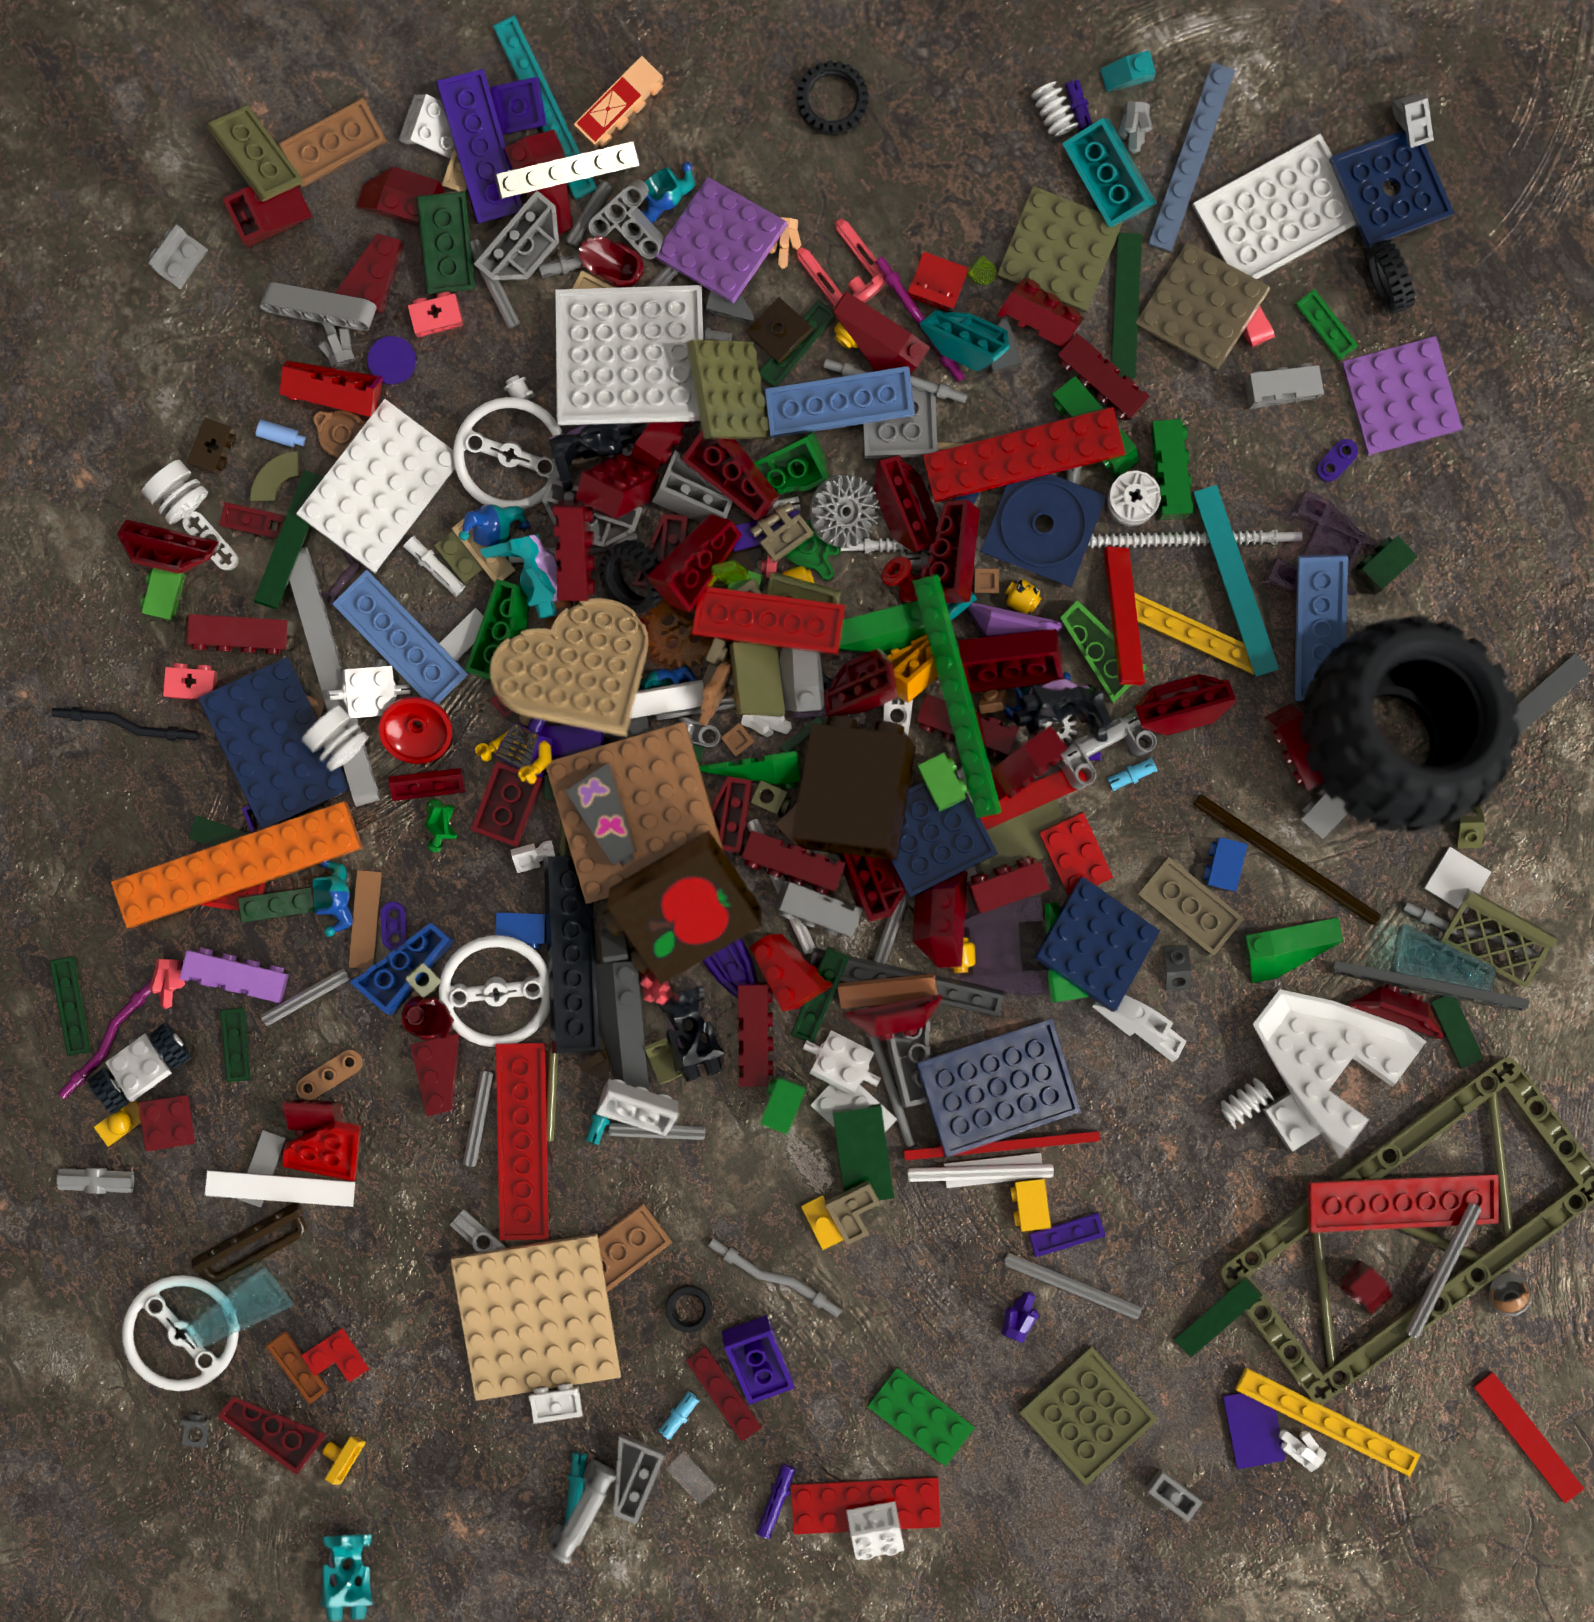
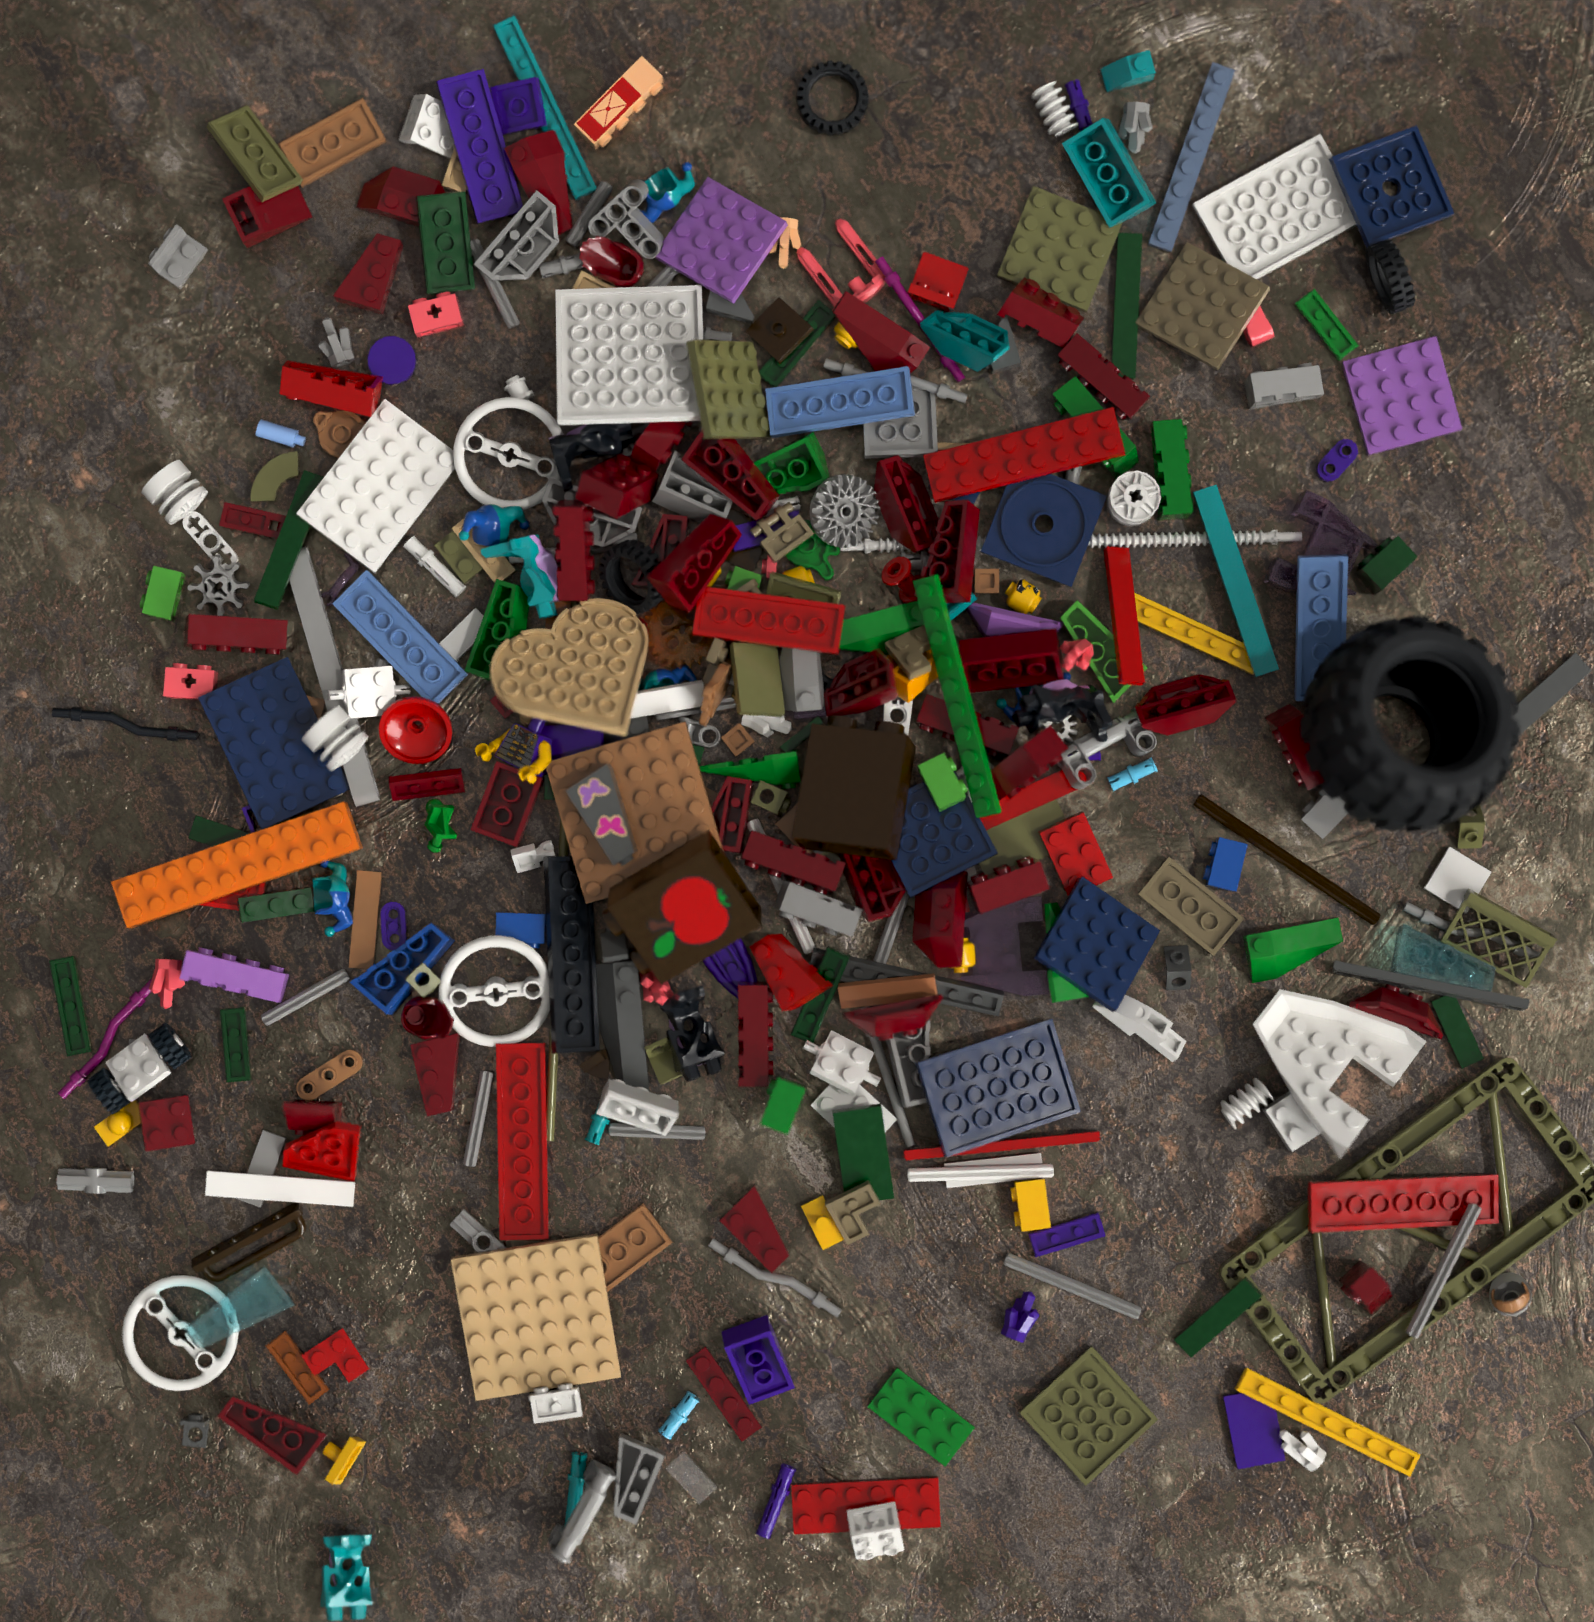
(164, 547): dark red wedge -> none
(209, 433): dark brown brick -> none
(211, 578): none -> light grey gear
(318, 306): light grey beam -> none
(566, 170): plate -> none
(670, 1310): black tyre -> none
(730, 572): clear neon green tile -> none
(756, 1230): none -> dark red wedge
(908, 650): none -> dark tan plate
(983, 272): clear neon green tile -> none
(993, 701): medium nougat plate -> none
(1078, 653): none -> coral rock
(1174, 1495): light grey brick -> none
(1414, 117): light grey tile -> none
(1528, 1437): red tile -> none

